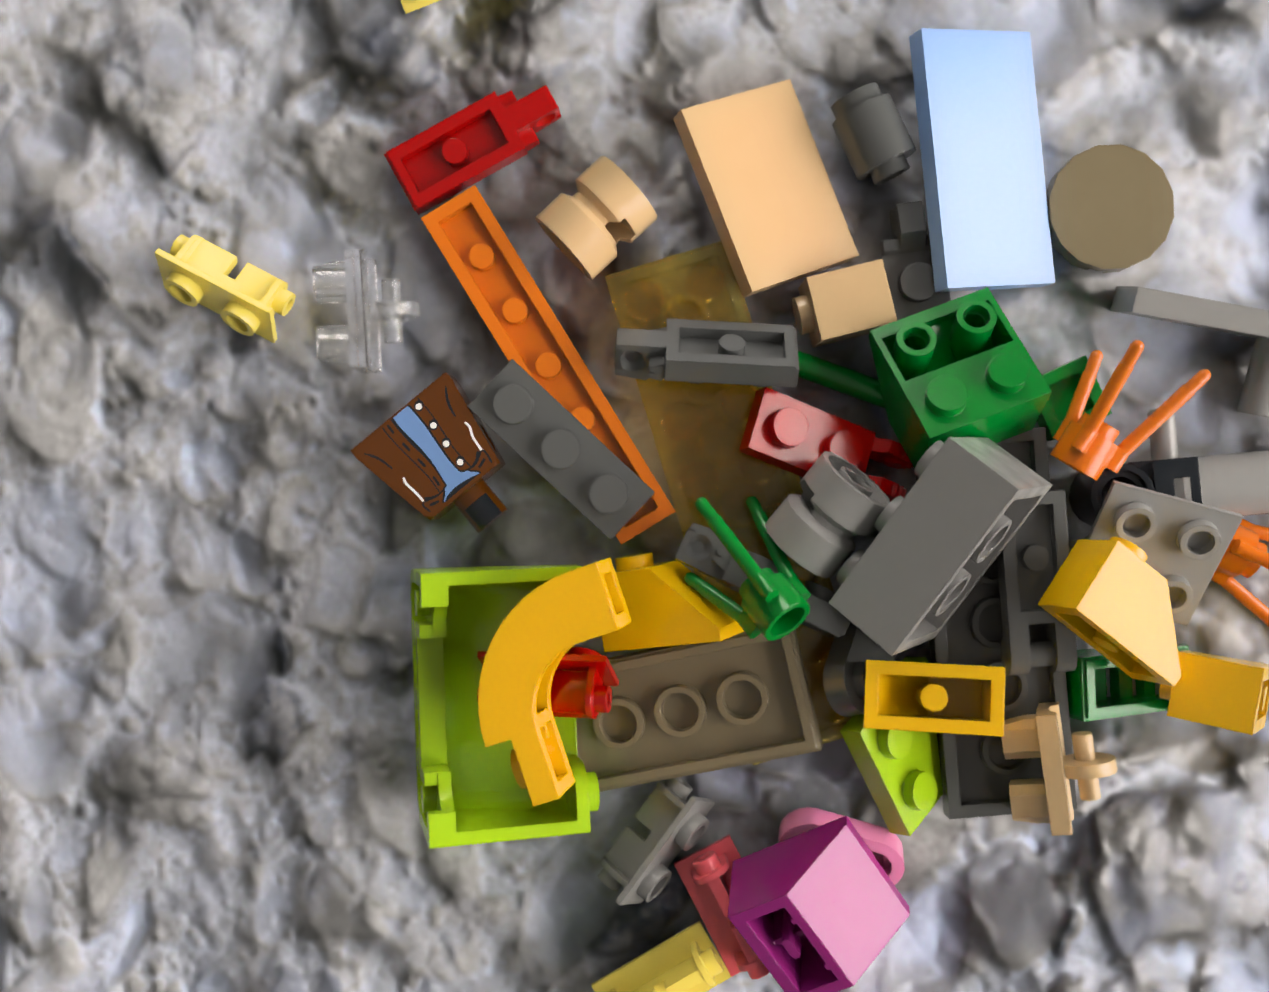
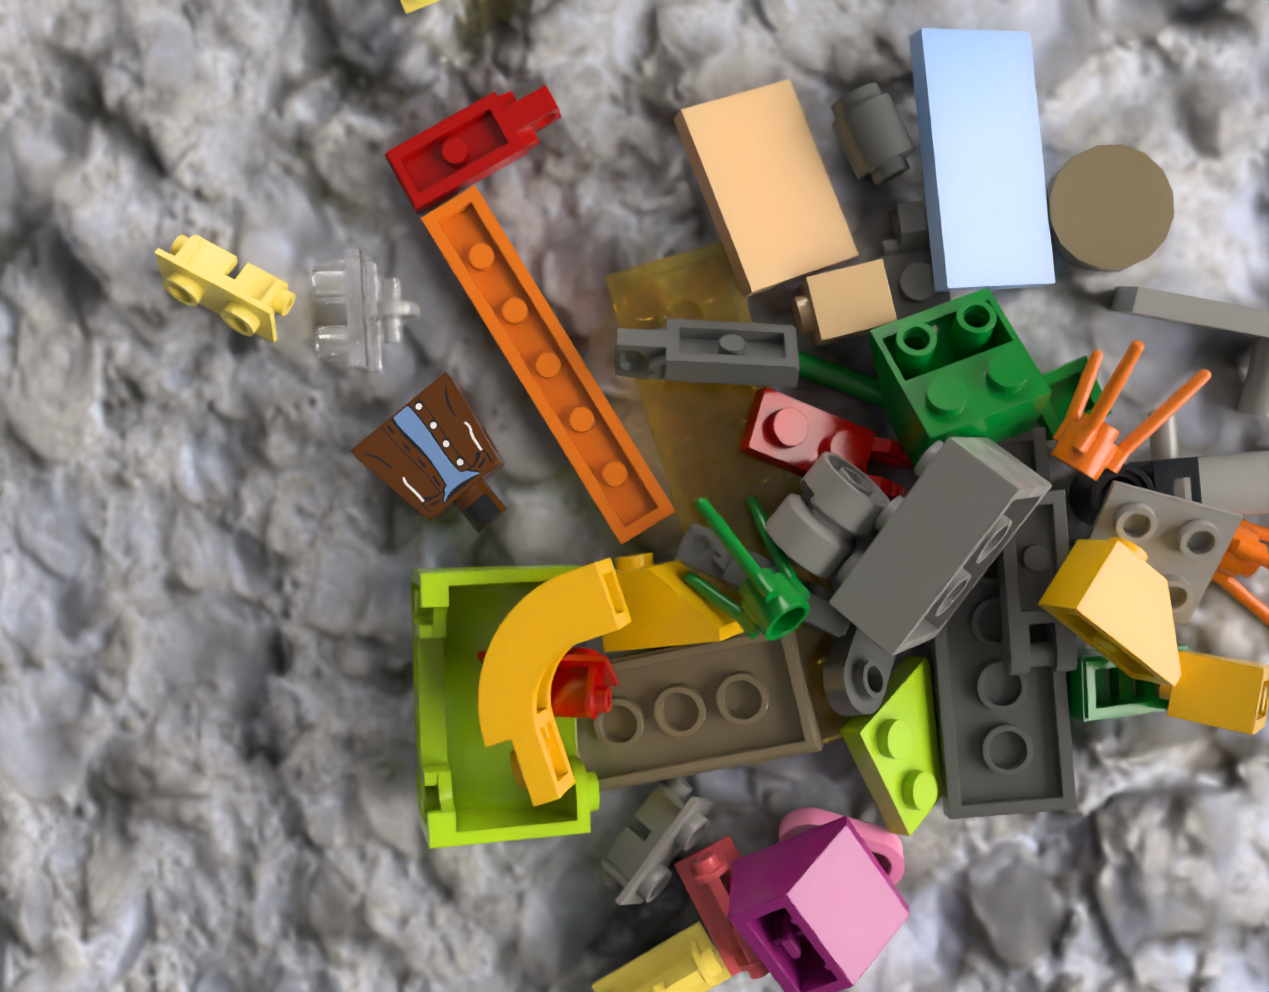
(561, 449): dark grey plate -> none
(597, 217): tan wheel -> none
(934, 697): yellow slope -> none
(1050, 797): tan hips -> none

